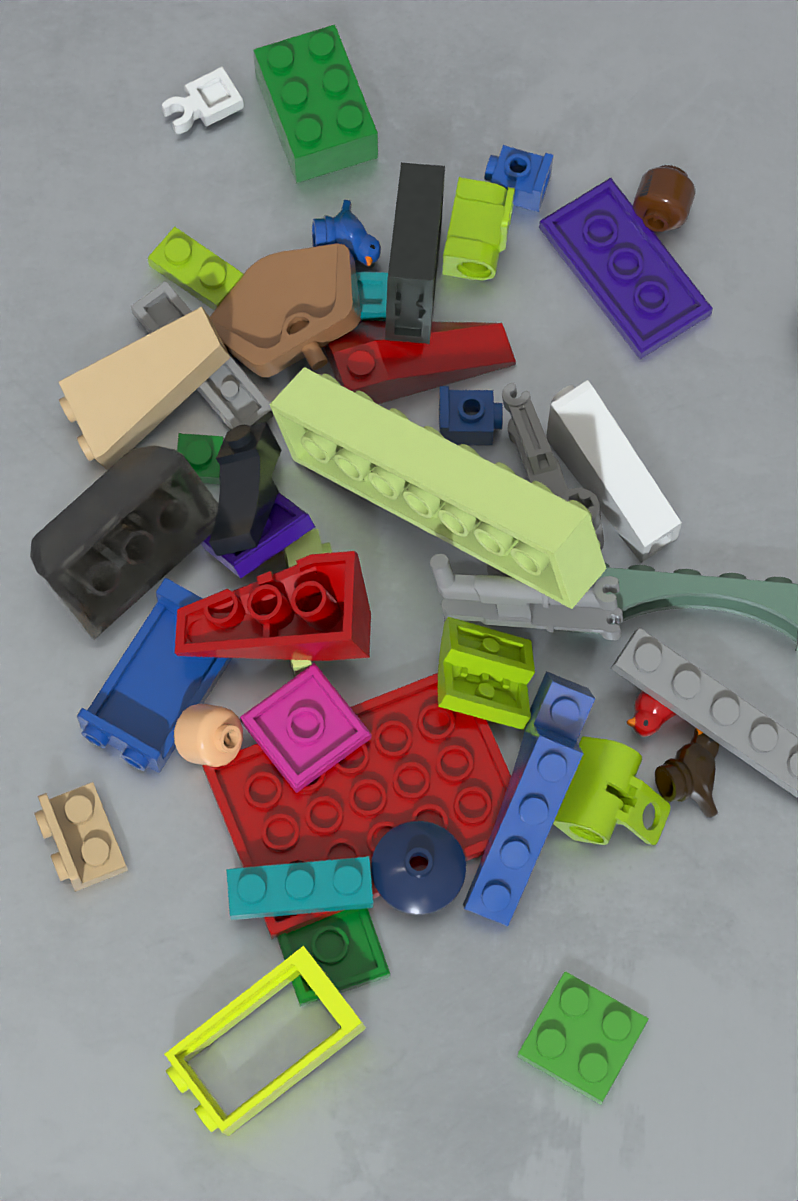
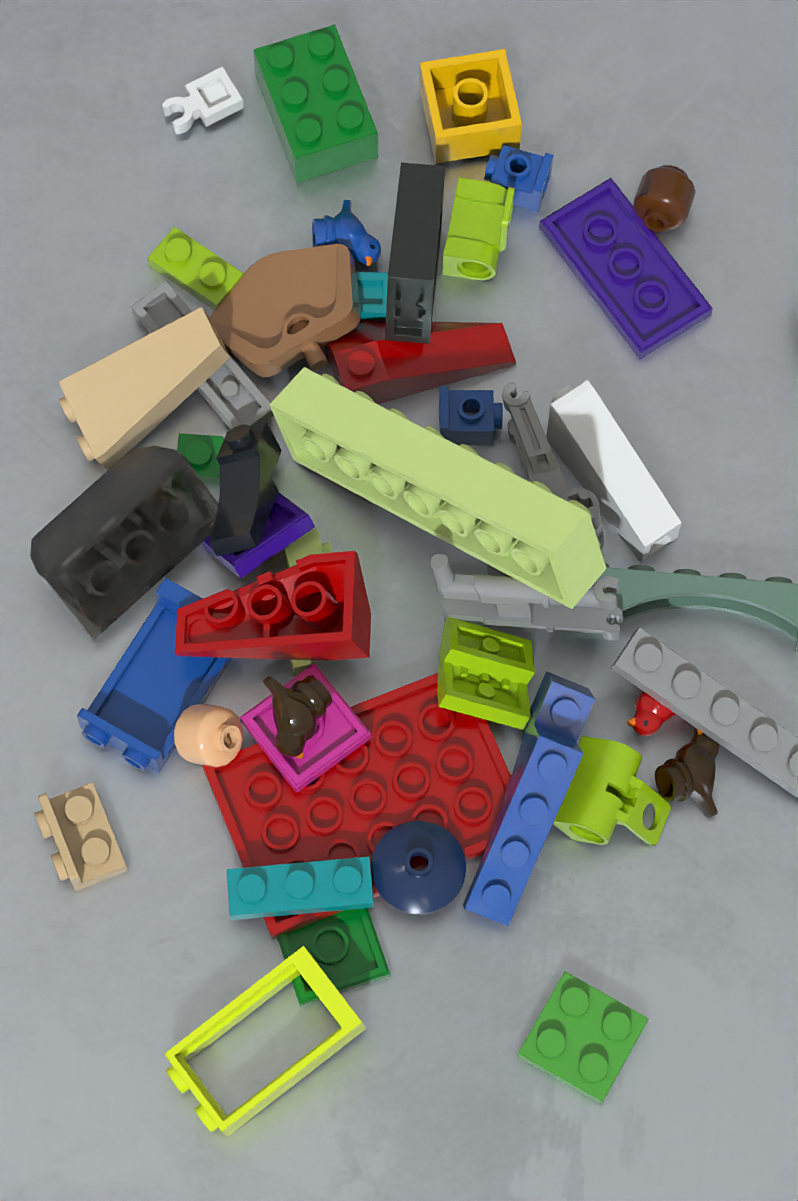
(297, 712): none -> dark brown animal
(469, 105): none -> yellow brick

